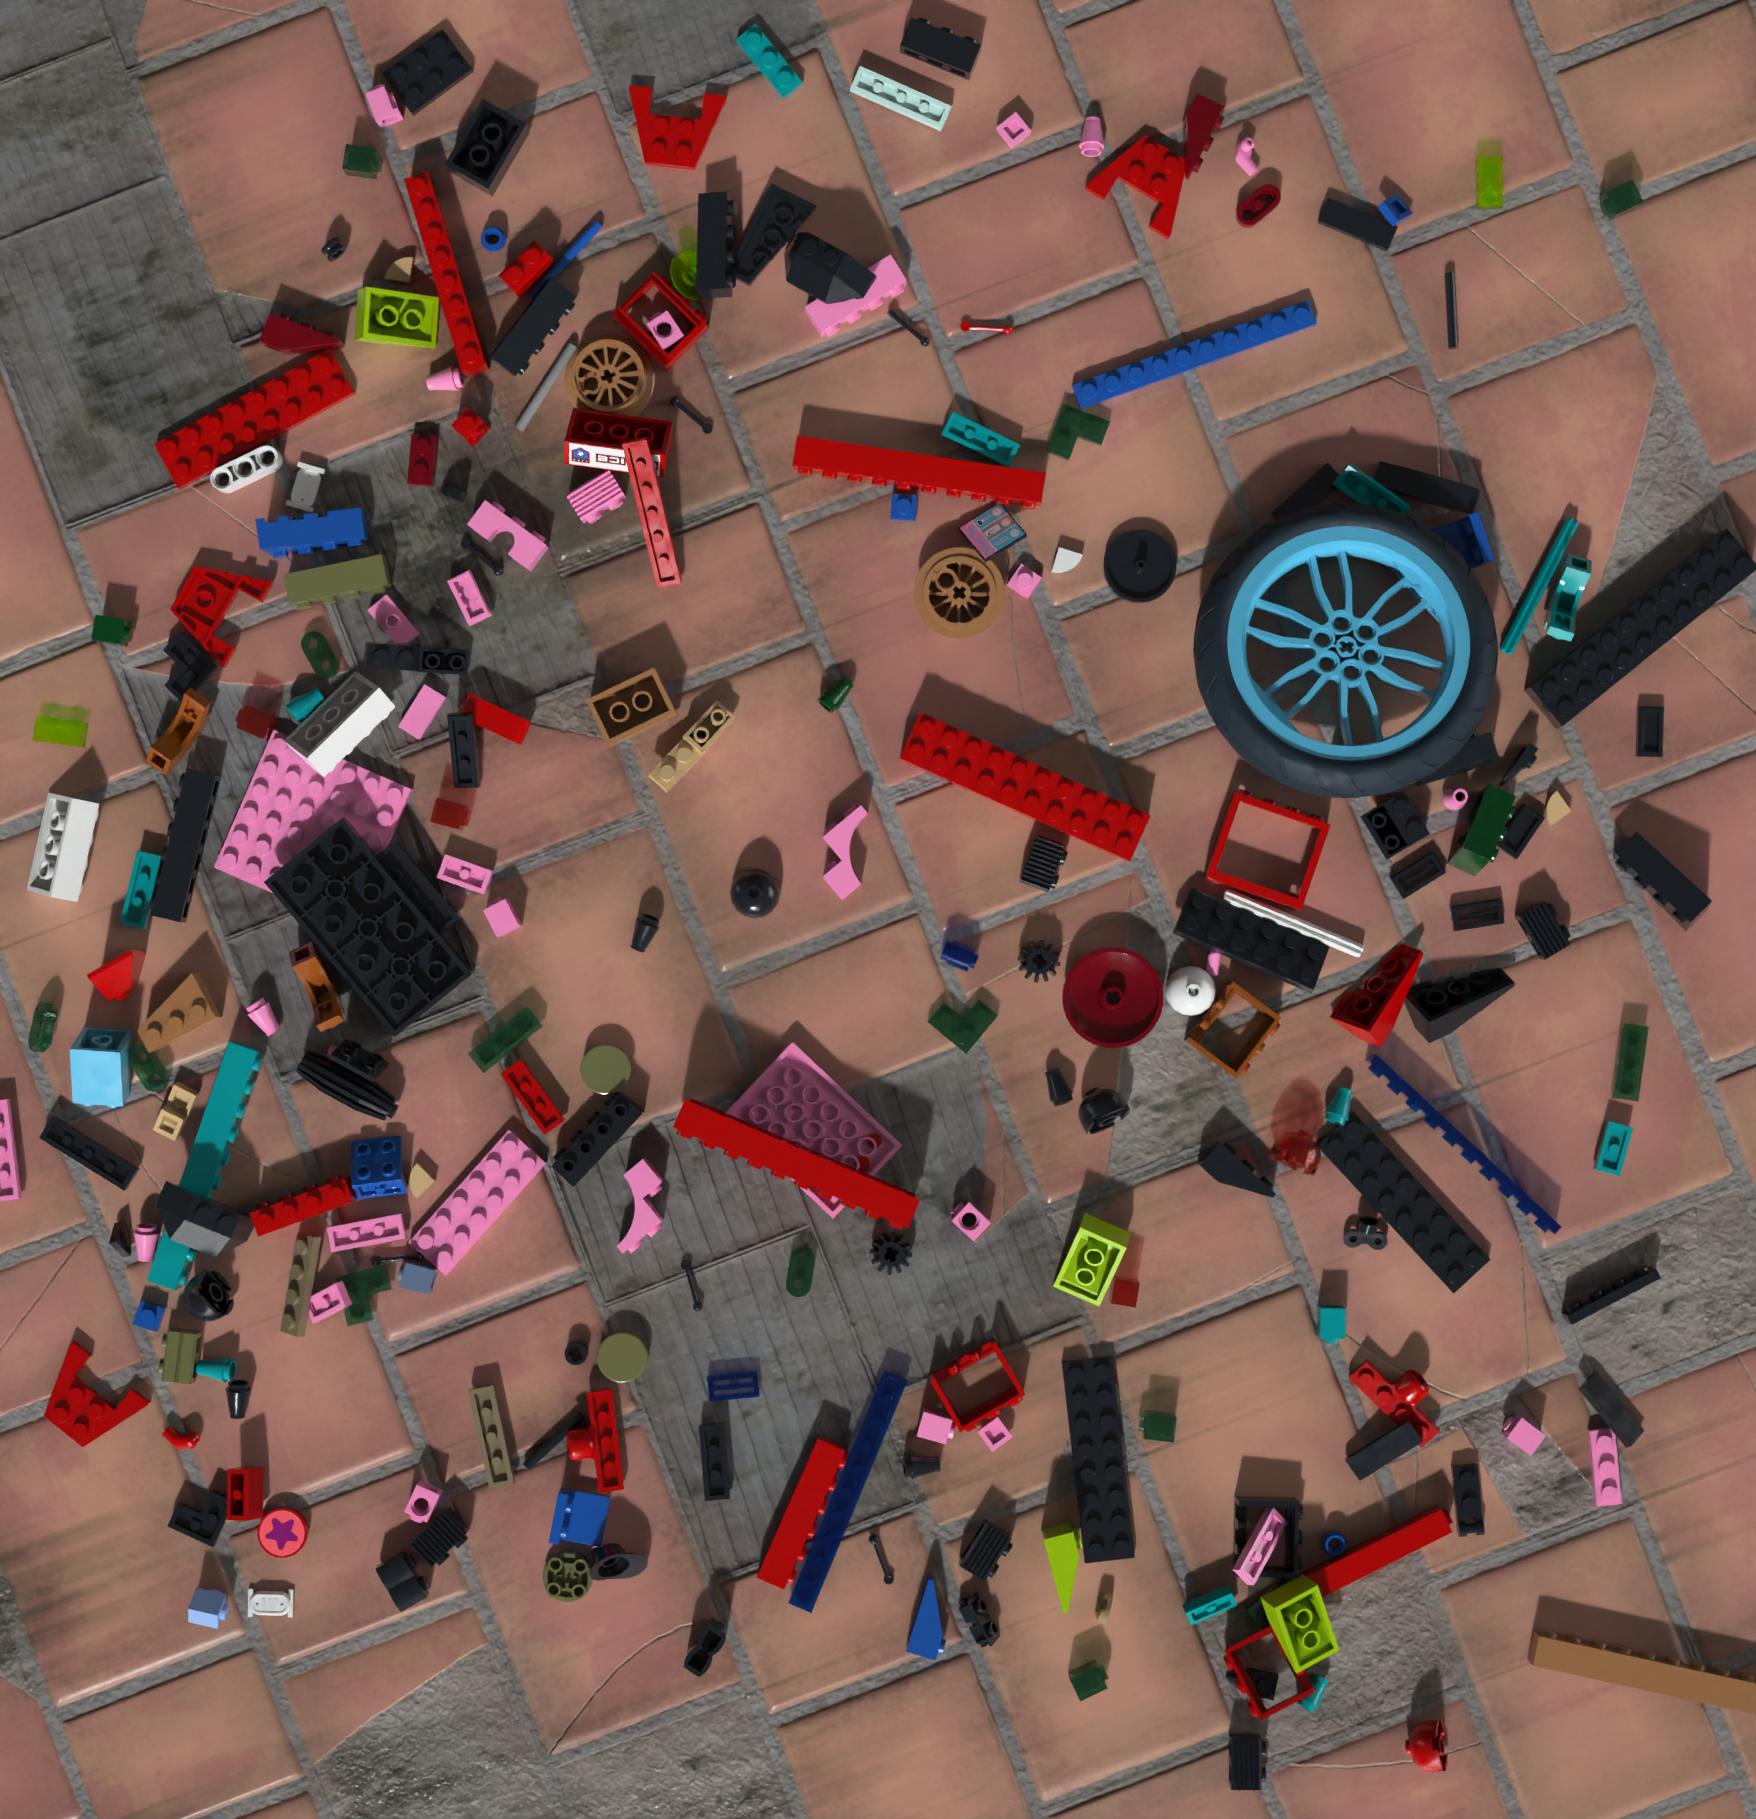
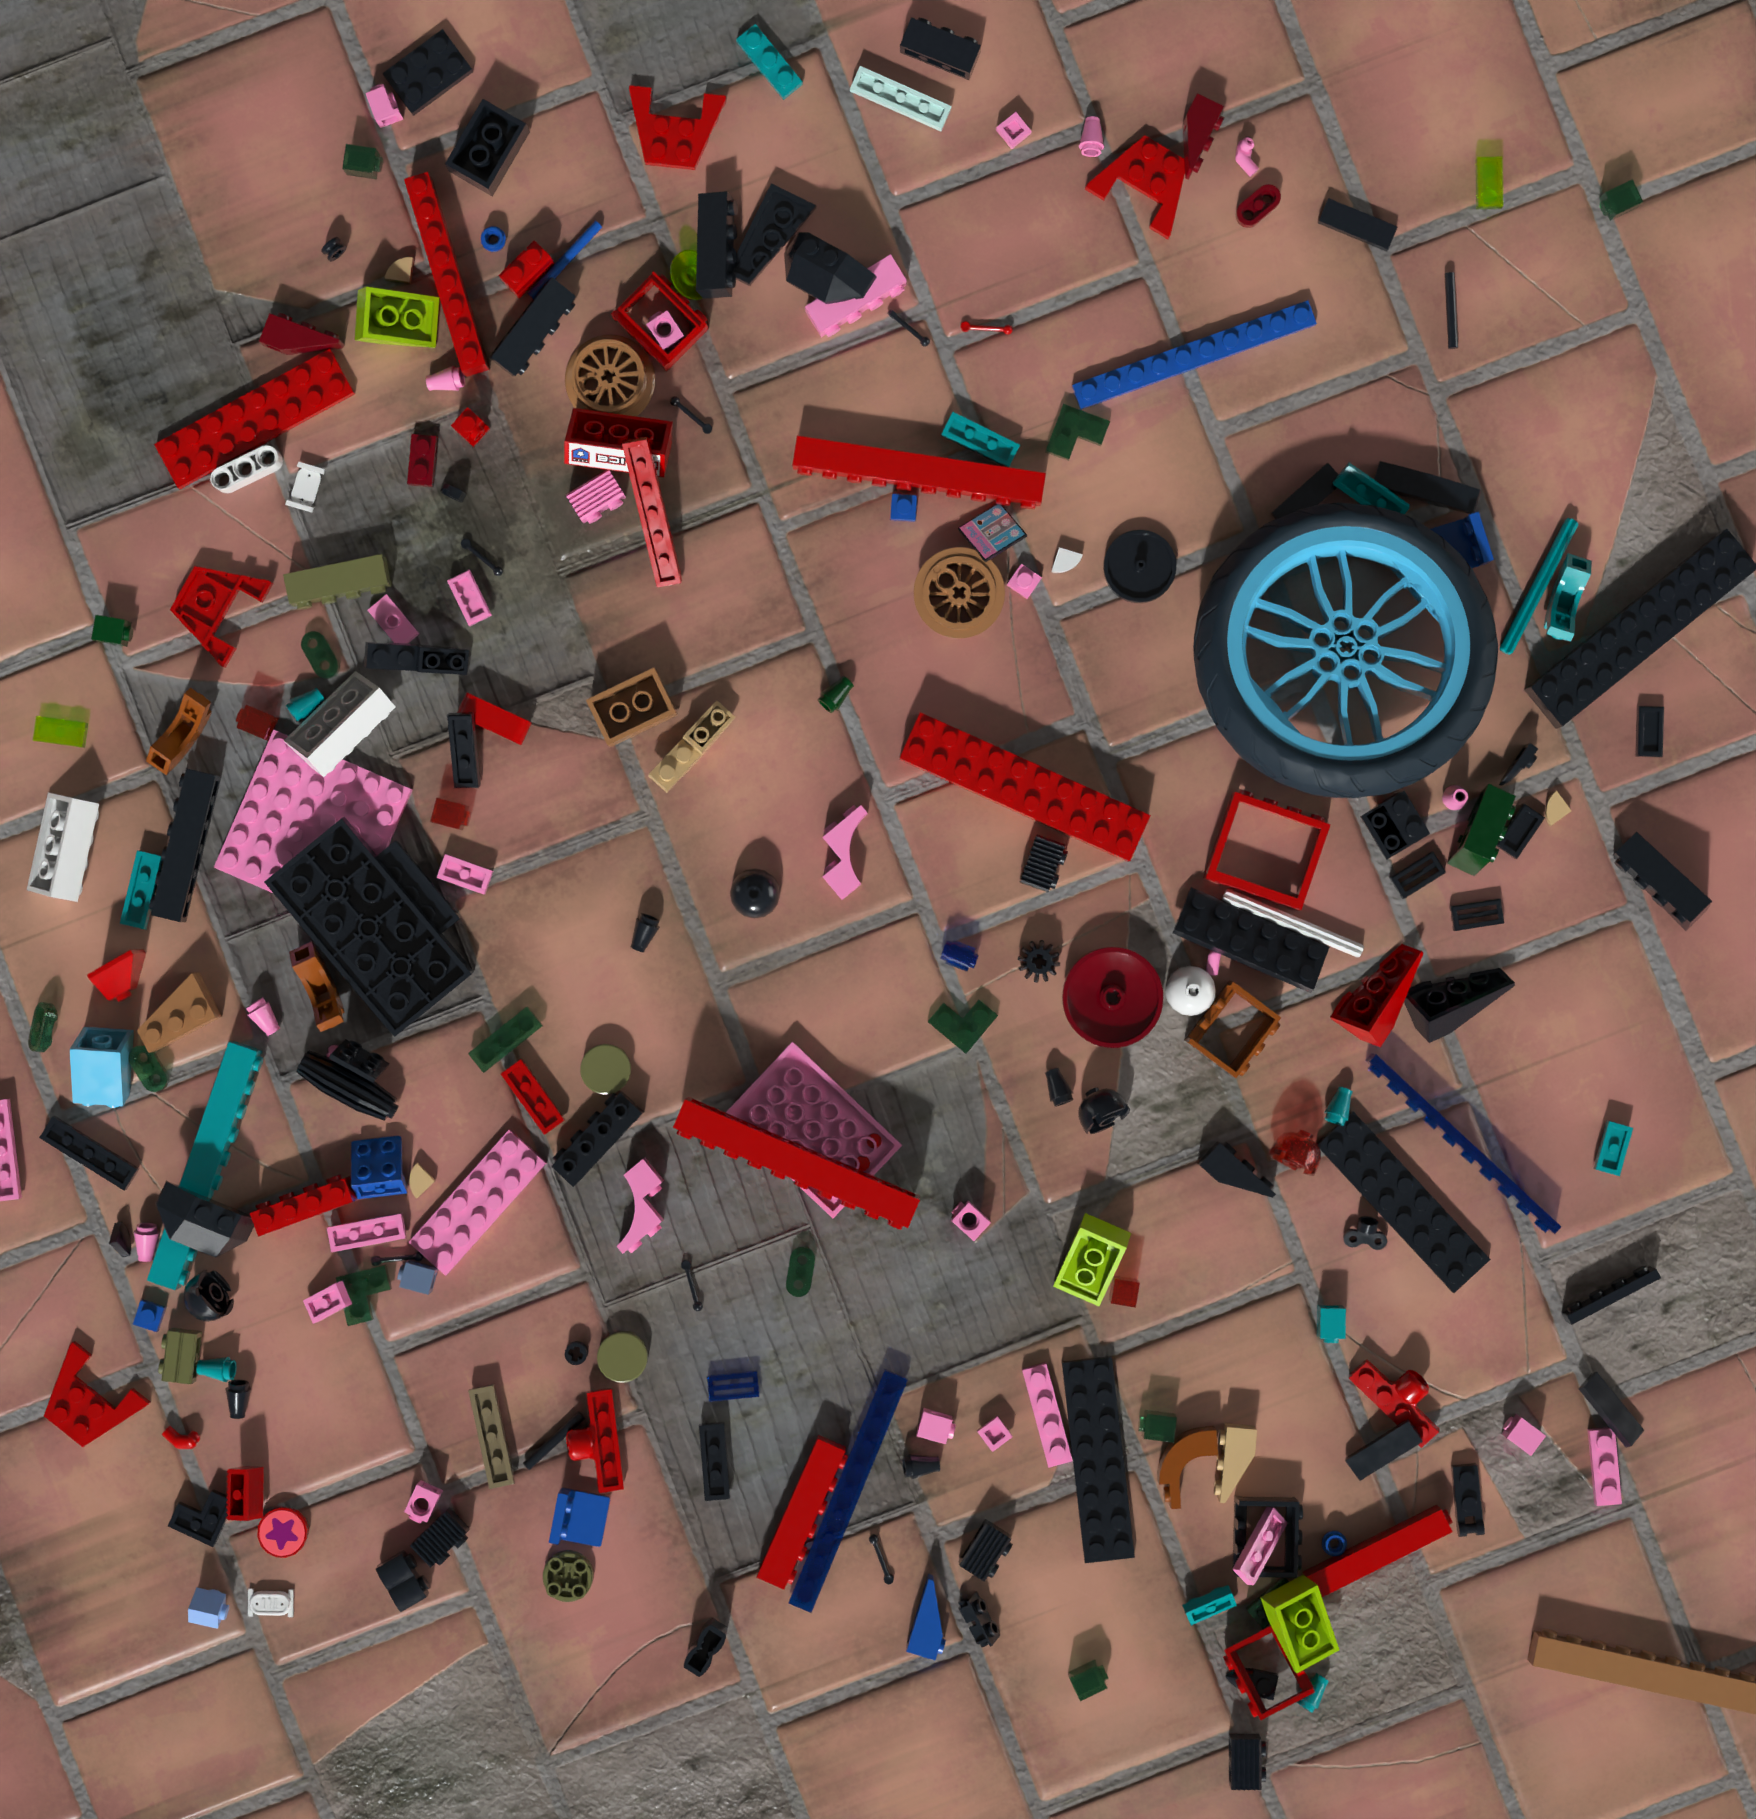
(176, 1111): tan slope -> none
(194, 665): black plate -> none
(300, 1284): dark tan plate -> none
(312, 532): blue wedge -> none
(422, 712): bright pink tile -> none
(490, 521): bright pink arch -> none
(501, 916): bright pink brick -> none
(545, 387): light grey bar -> none
(614, 1563): black piece -> none
(898, 1255): black gear -> none
(987, 1409): red window -> none
(1047, 1415): none -> bright pink plate
(1063, 1554): lime slope -> none
(1104, 1608): tan tile -> none
(1186, 1447): none -> dark orange arch
(1238, 1450): none -> tan slope
(1395, 210): blue plate -> none
(1427, 1746): red cylinder -> none
(1475, 753): black wedge -> none
(1543, 929): black brick -> none
(1629, 1062): clear green plate -> none

